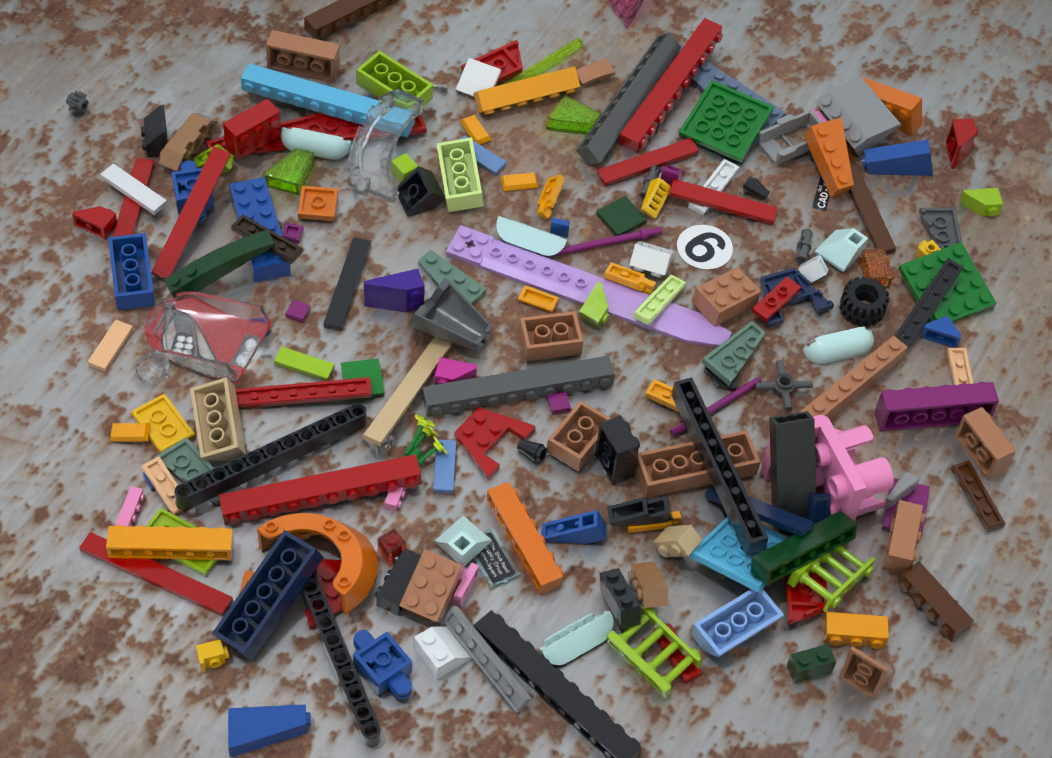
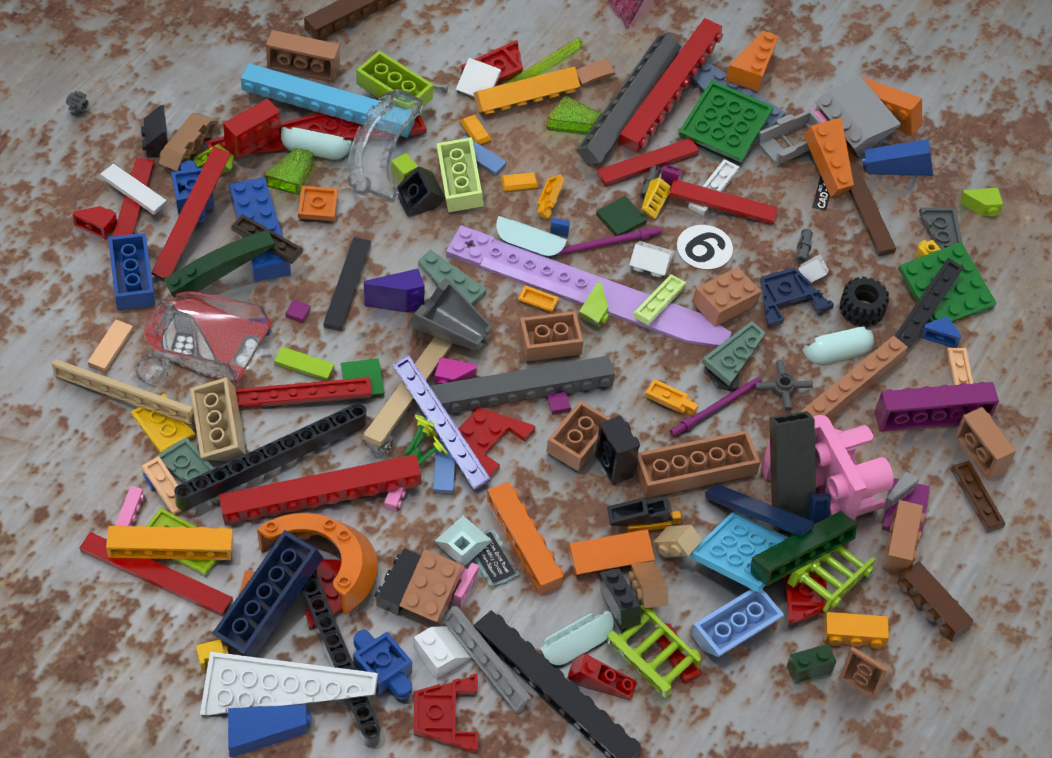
(123, 391): none -> tan tile
(130, 432): light orange tile -> none
(260, 682): none -> white wing
(293, 232): magenta tile -> none
(390, 545): clear red brick -> none
(436, 713): none -> red wing
(443, 423): none -> tile
(533, 450): black cone -> none
(580, 528): blue slope -> none
(600, 677): none -> red slope
(610, 552): none -> orange brick
(629, 278): light orange hinge -> none
(719, 467): black brick -> none
(753, 62): none -> orange wedge
(755, 188): black cone -> none
(776, 299): red plate -> none
(842, 248): light aqua slope -> none
(876, 265): clear orange brick -> none
(960, 140): red slope -> none

